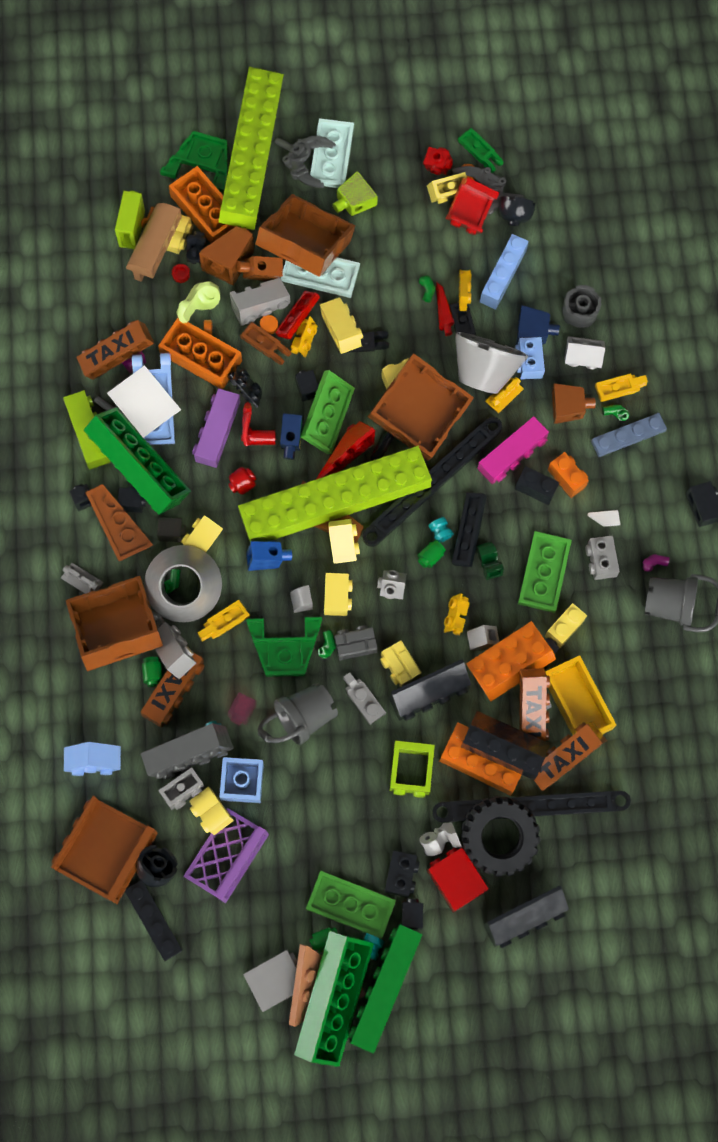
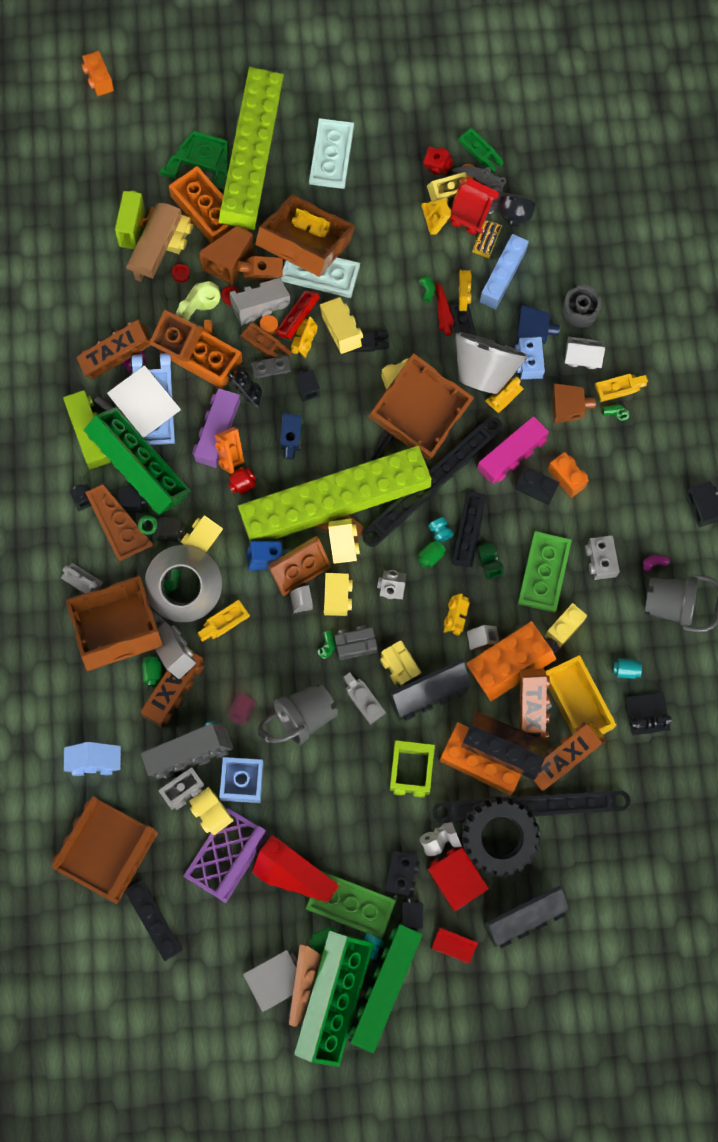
(98, 73): none -> orange brick
(148, 529): none -> green brick
(156, 866): black cylinder -> none
(176, 335): none -> dark orange brick
(195, 244): black hips -> none
(225, 294): none -> red tile
(229, 449): none -> orange bracket
(255, 437): red piece -> none
(270, 367): none -> dark grey hinge
(284, 655): green wing -> none
(286, 869): none -> red wedge
(298, 155): dark grey bar -> none
(299, 566): none -> dark orange tile
(318, 225): none -> yellow hinge
(327, 412): bright green plate -> none
(353, 444): red wedge -> none
(355, 196): lime torso -> none
(436, 215): none -> yellow wing
(454, 945): none -> red panel
(487, 239): none -> tile
(606, 518): white sticker -> none
(627, 668): none -> teal brick
(628, 435): sand blue plate -> none
(648, 714): none -> black hinge

